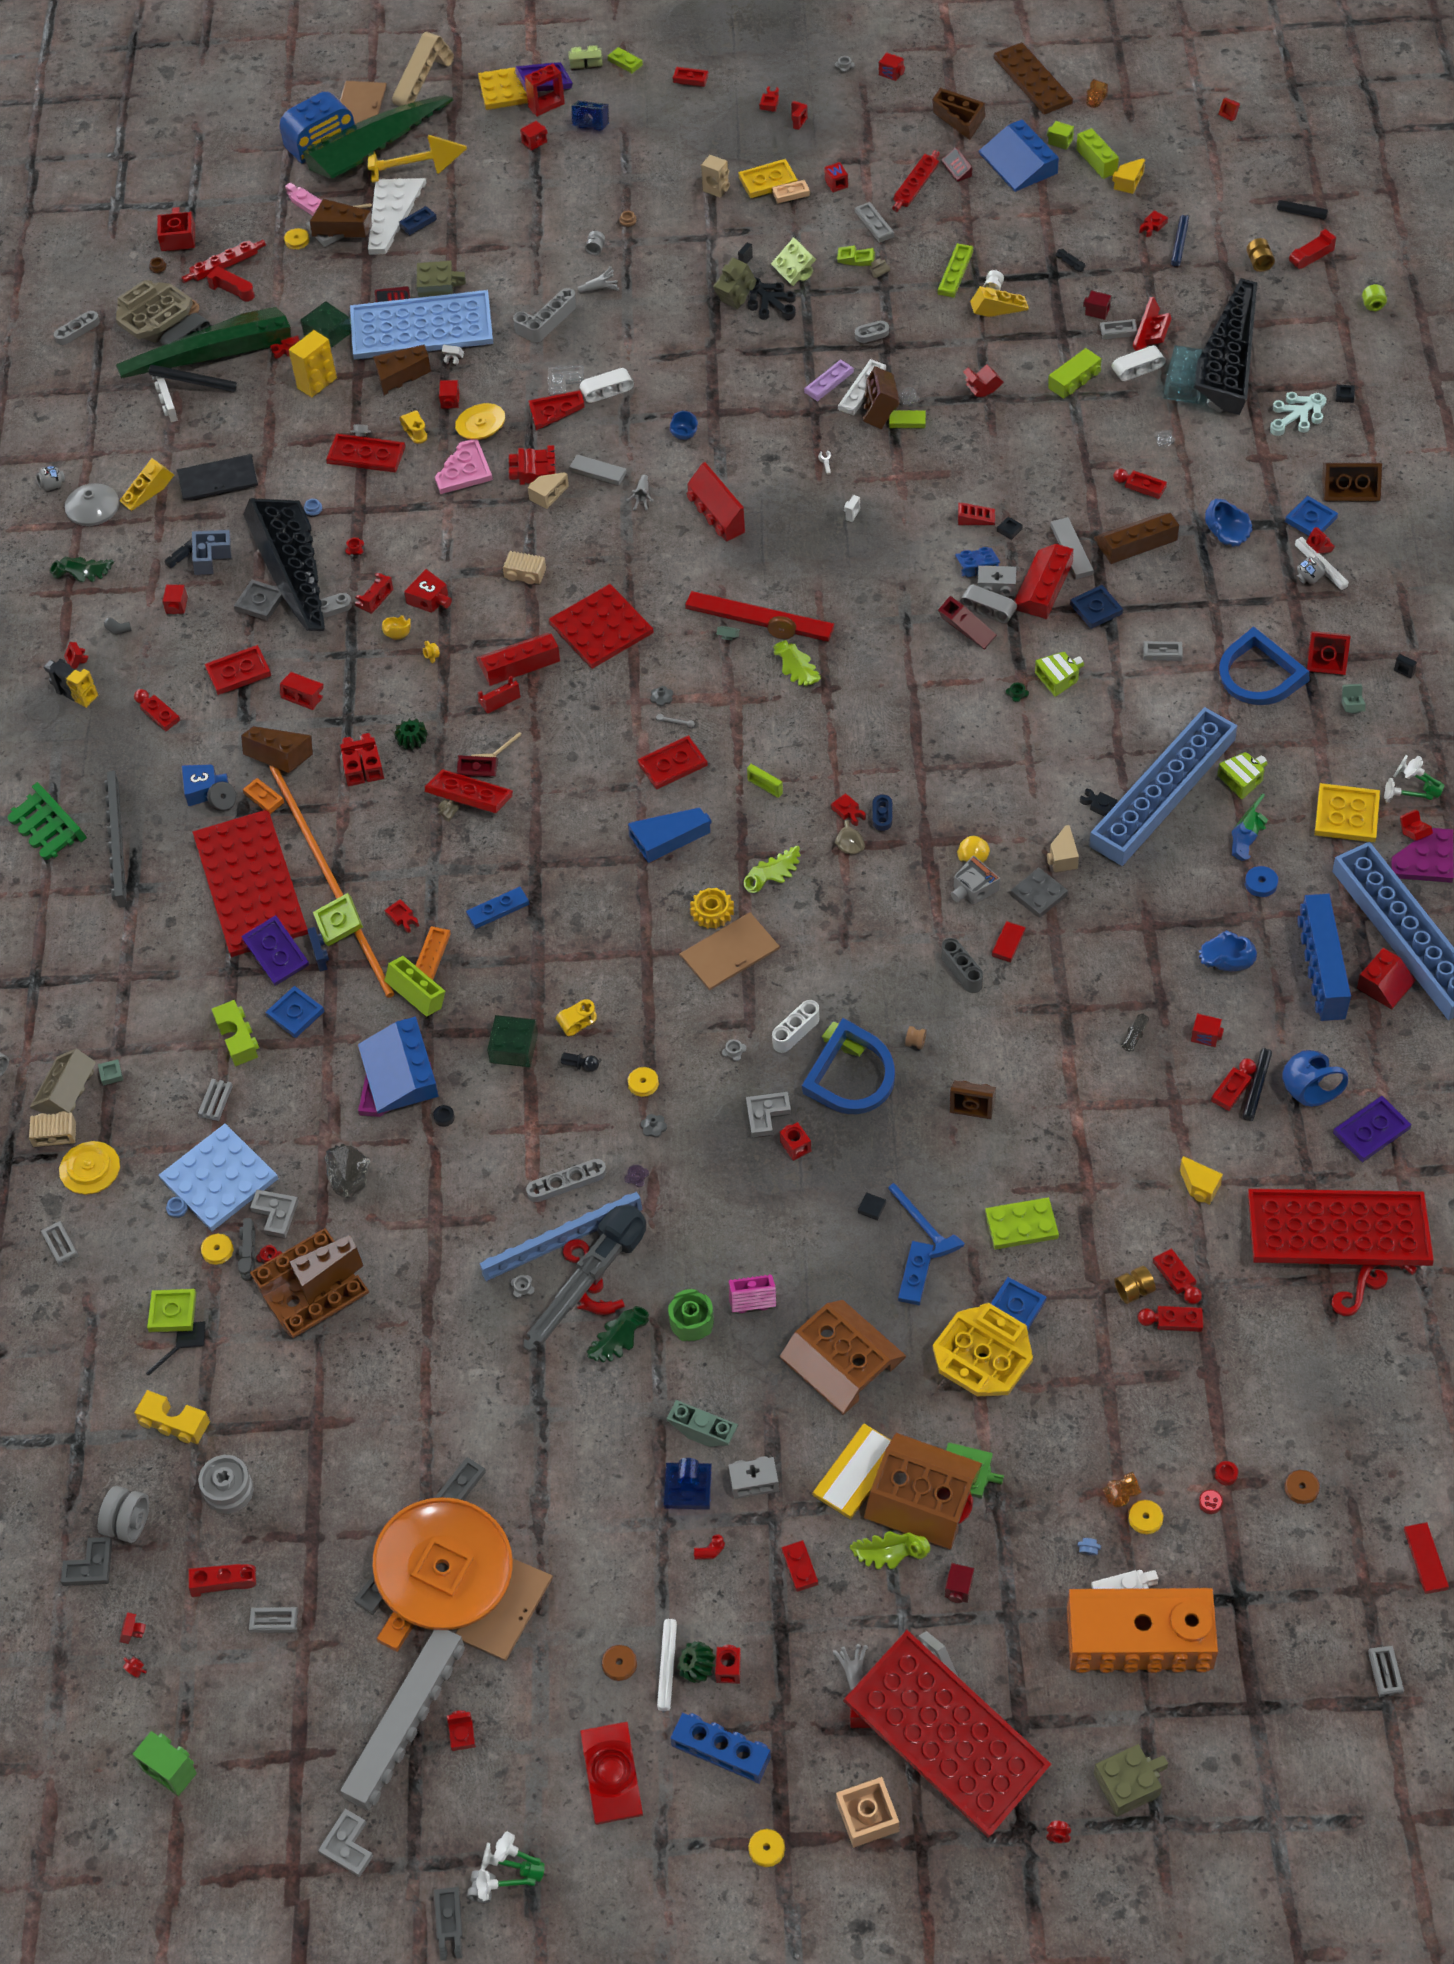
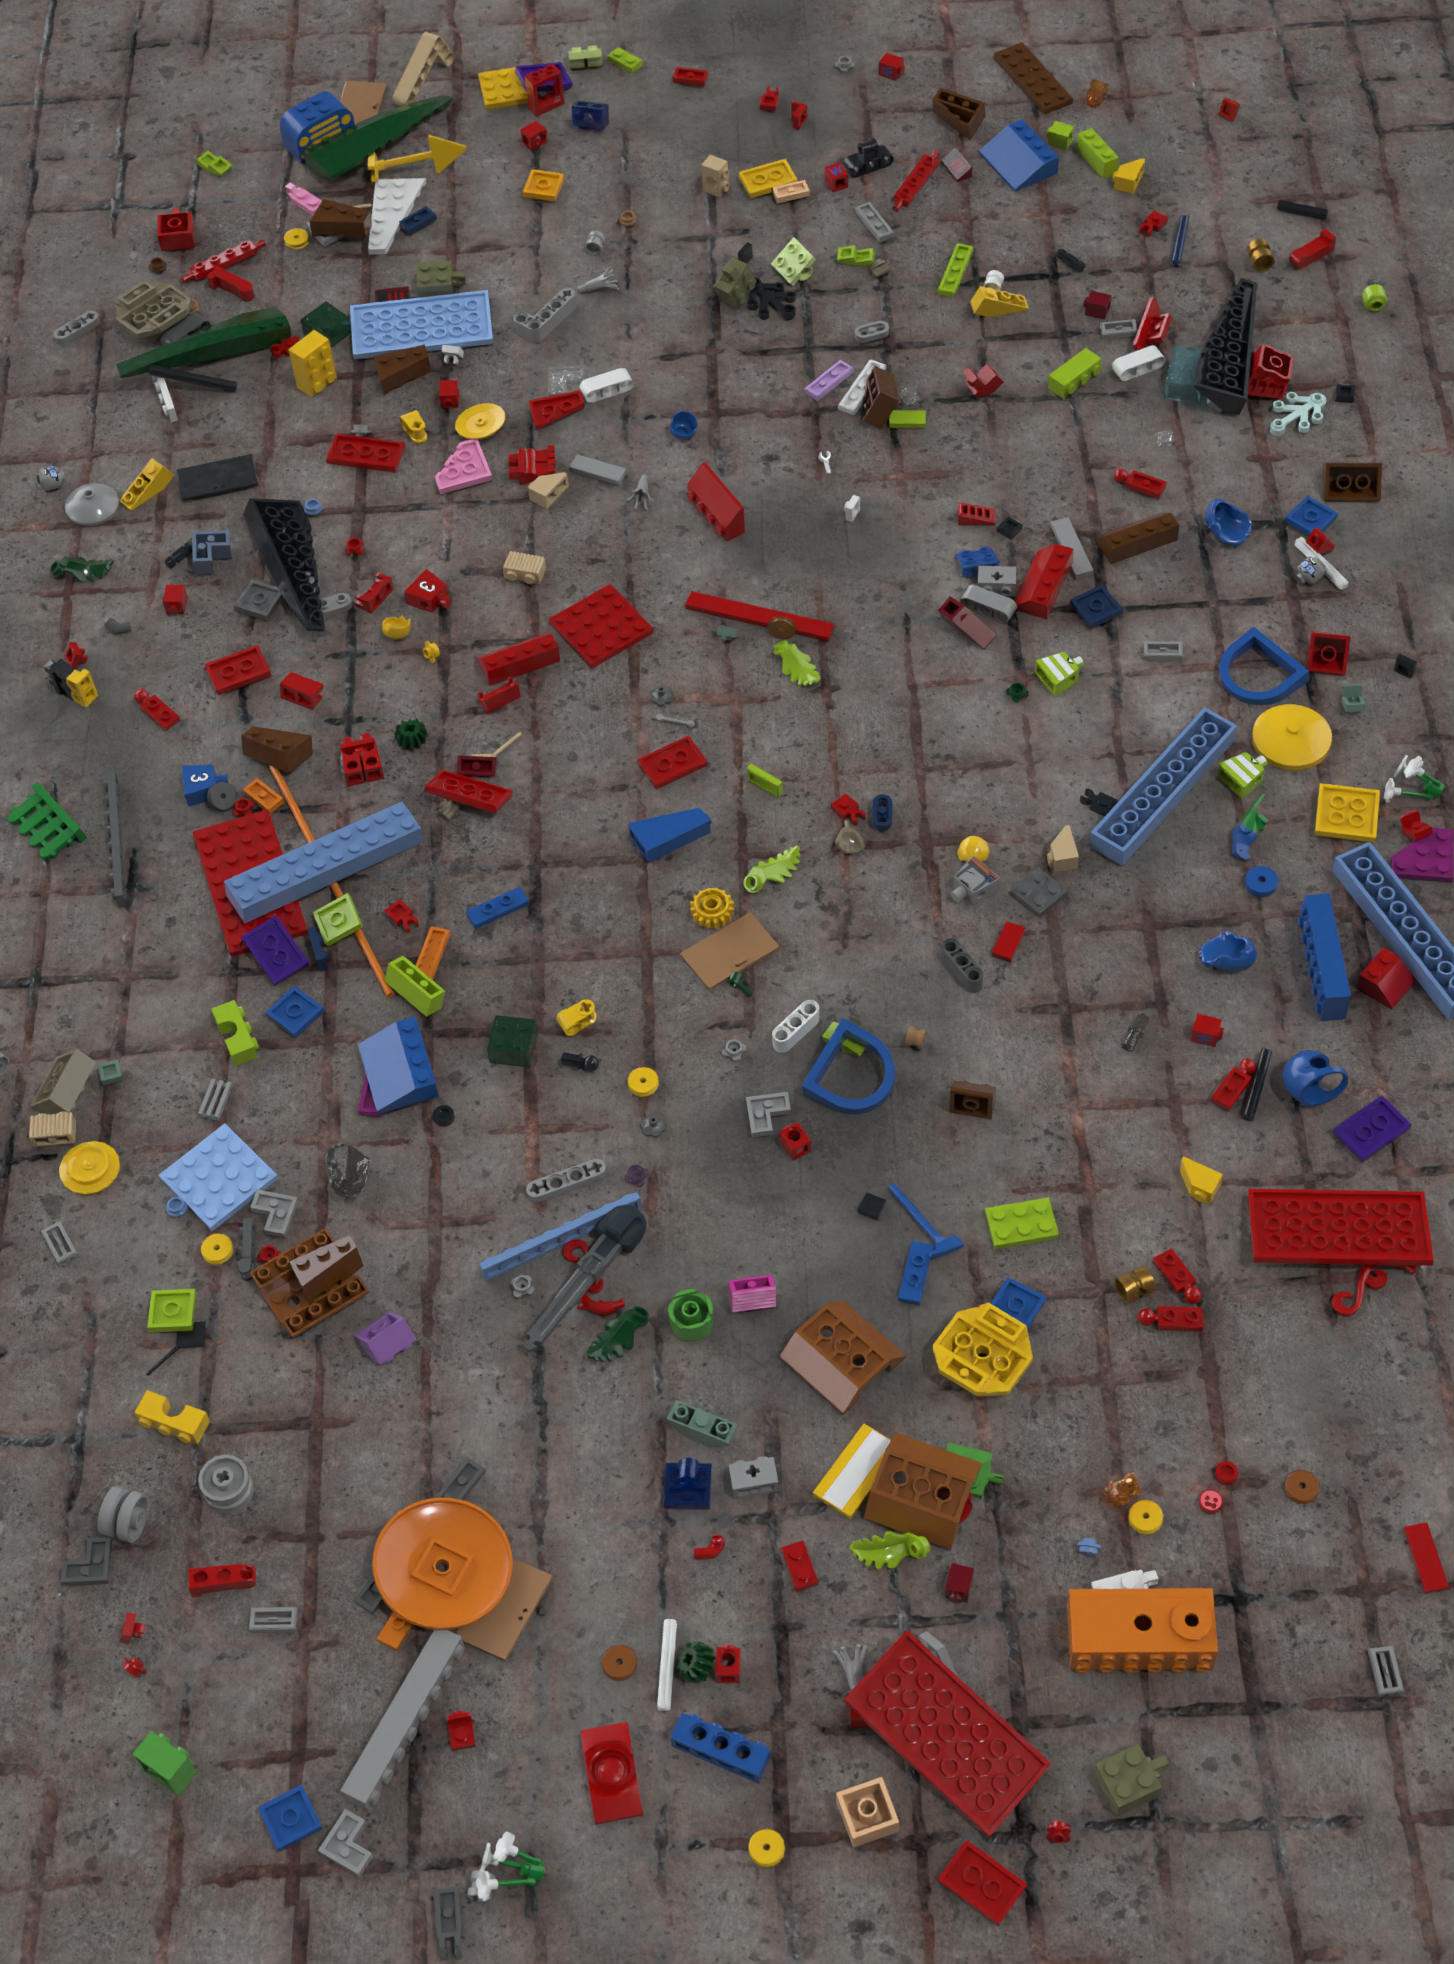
(213, 164): none -> lime slope
(243, 803): none -> red plate
(290, 1818): none -> blue plate
(323, 862): none -> medium blue brick
(386, 1337): none -> medium lavender slope
(543, 185): none -> light orange plate
(735, 981): none -> dark green hand
(868, 159): none -> black piece
(982, 1883): none -> red plate
(1269, 372): none -> red slope
(1292, 737): none -> yellow dish

